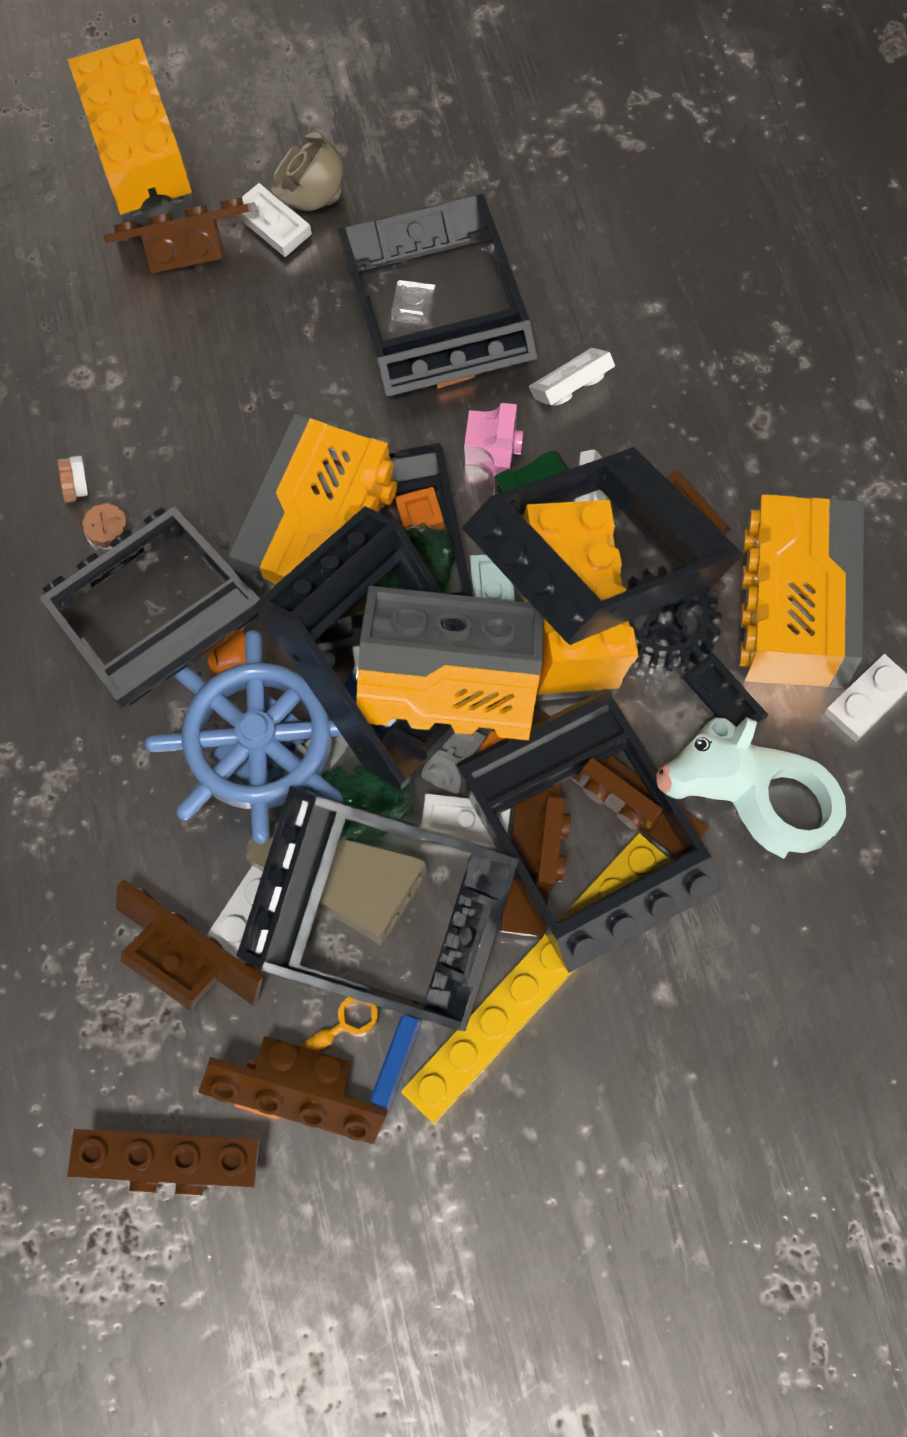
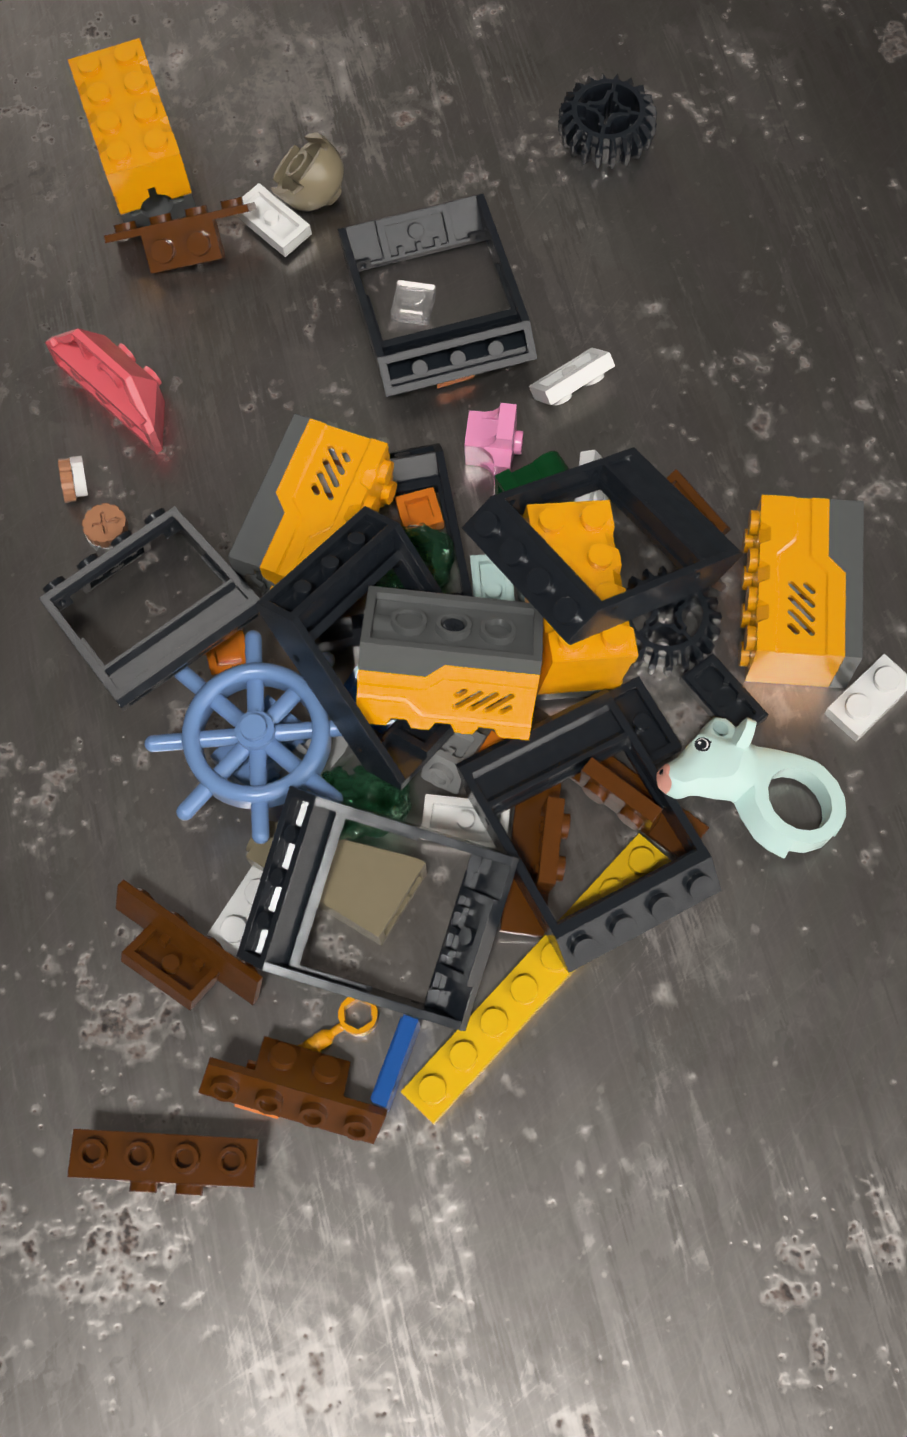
(114, 381): none -> coral wedge
(607, 121): none -> black gear
(646, 720): none -> black plate

